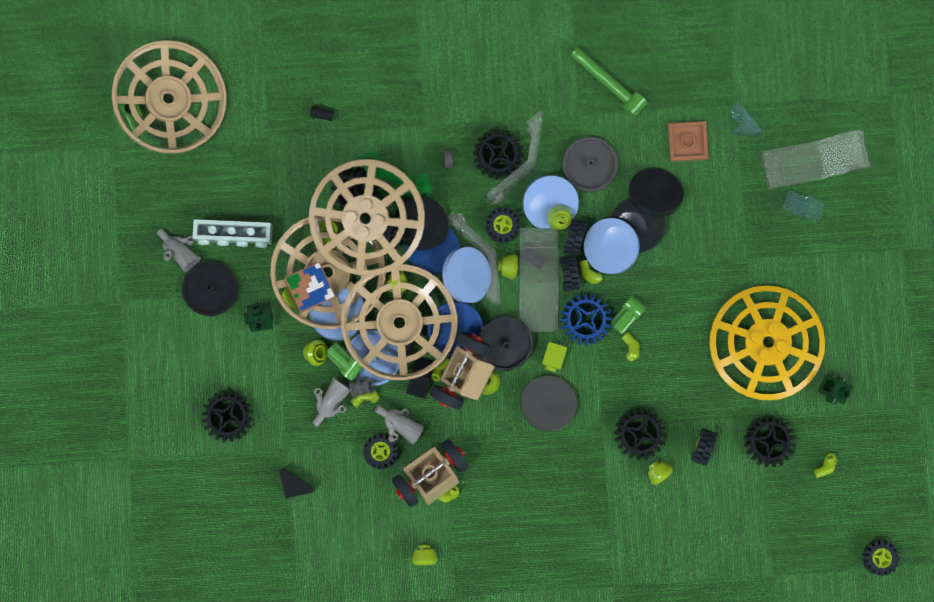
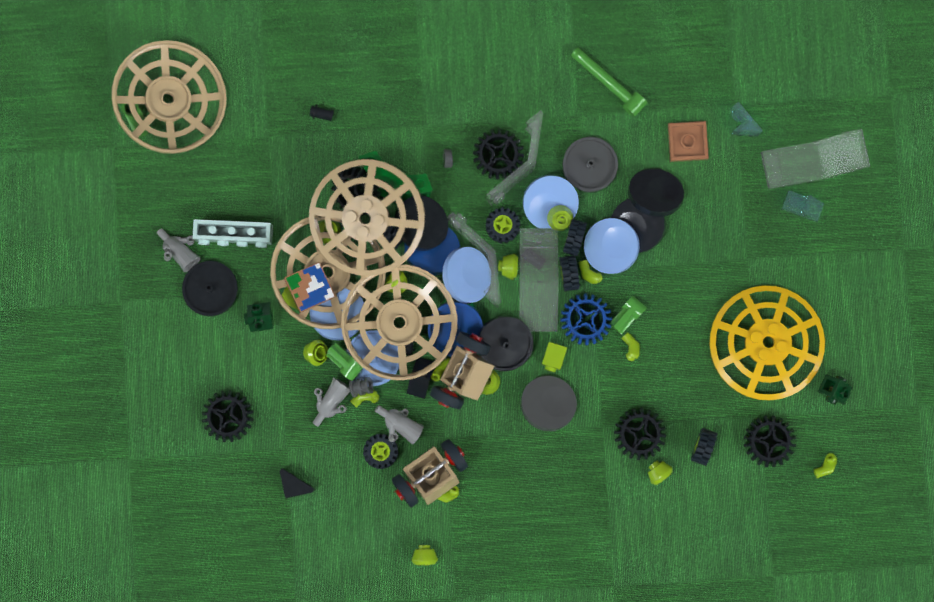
(887, 560): black wheel -> none

